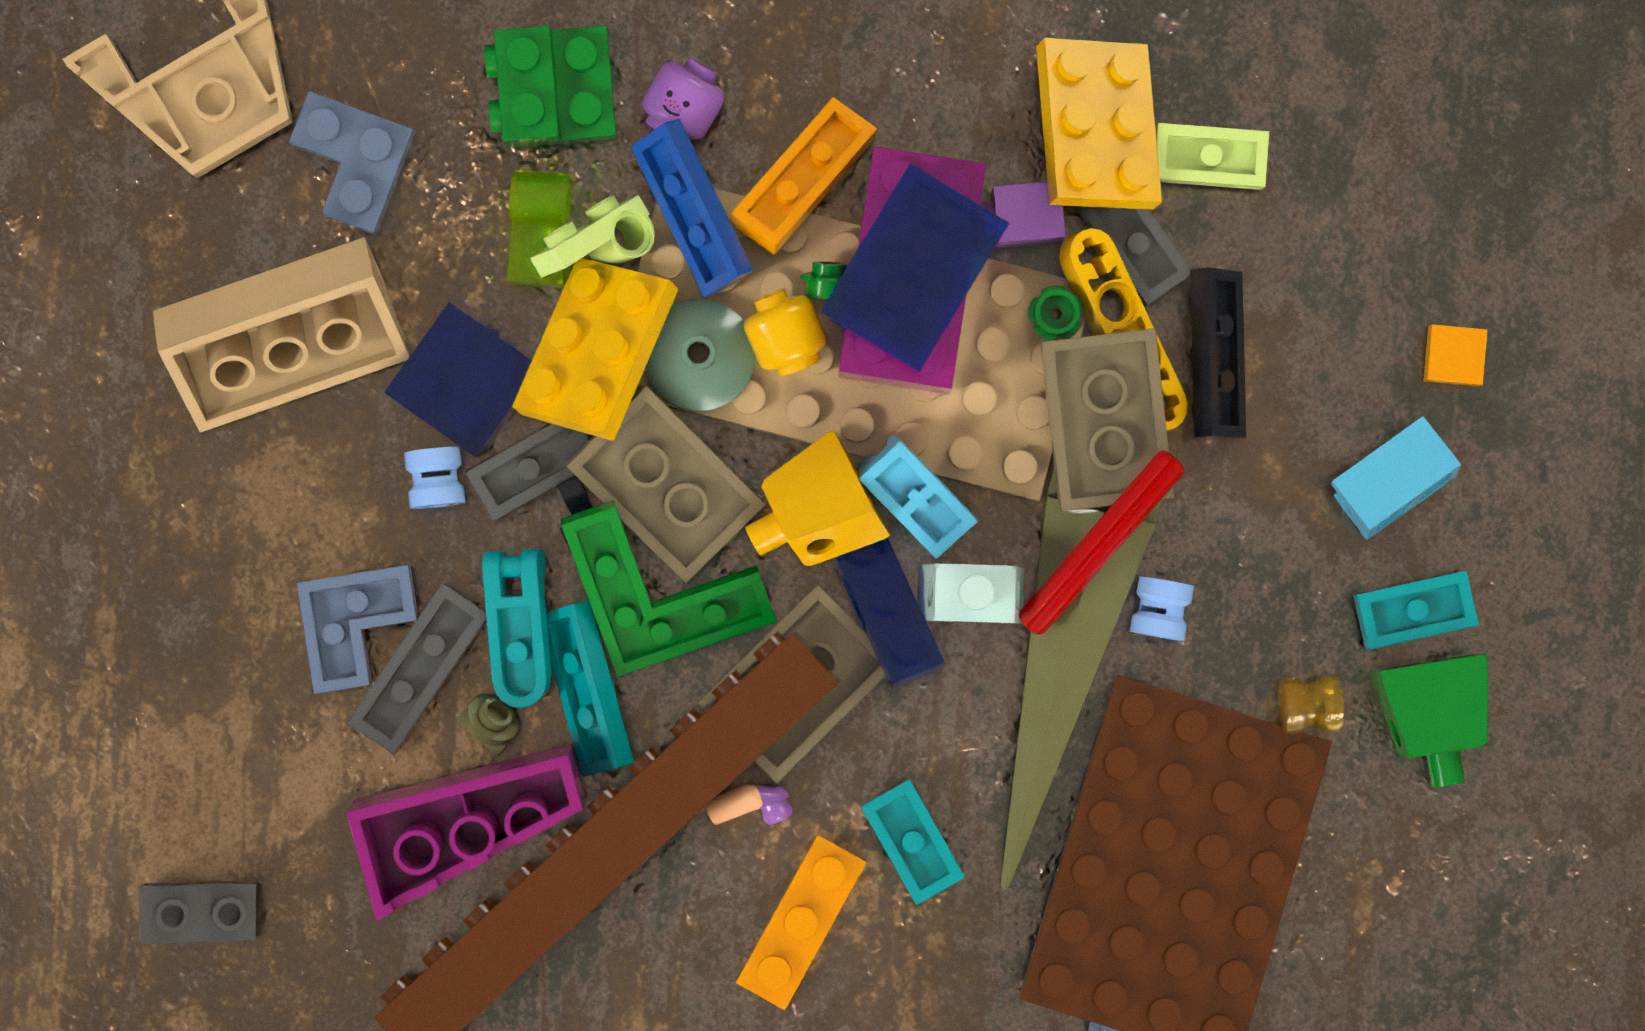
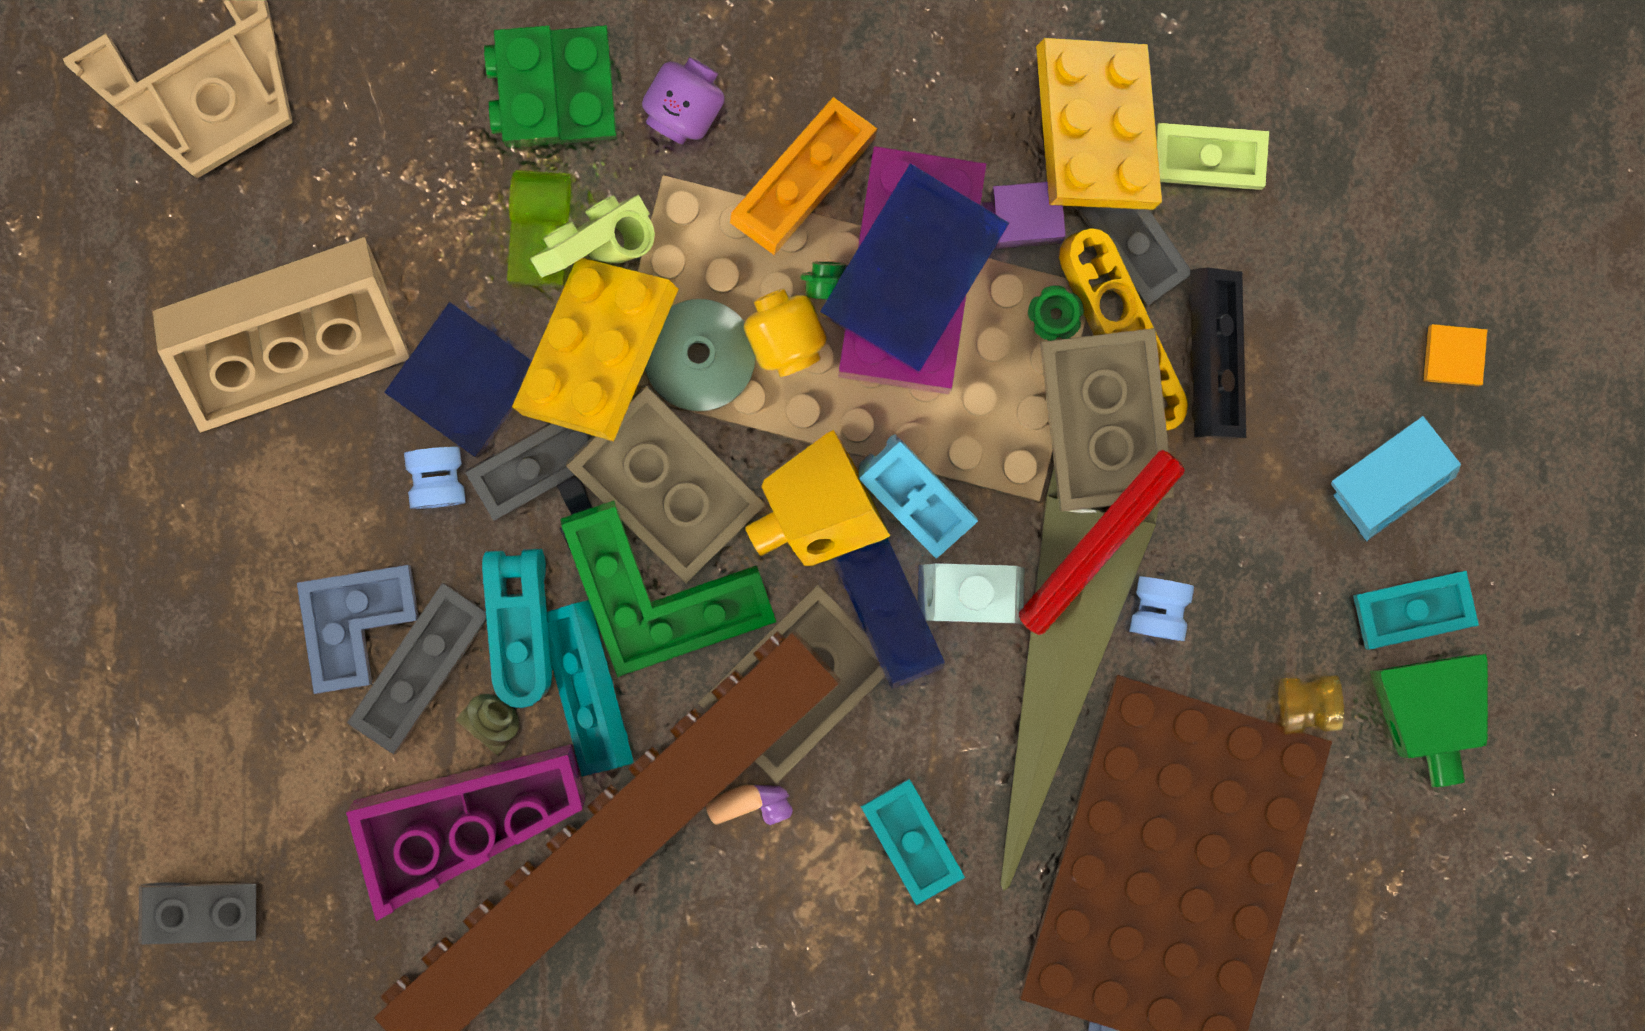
(368, 153): sand blue plate -> none
(691, 208): blue plate -> none
(801, 921): light orange plate -> none

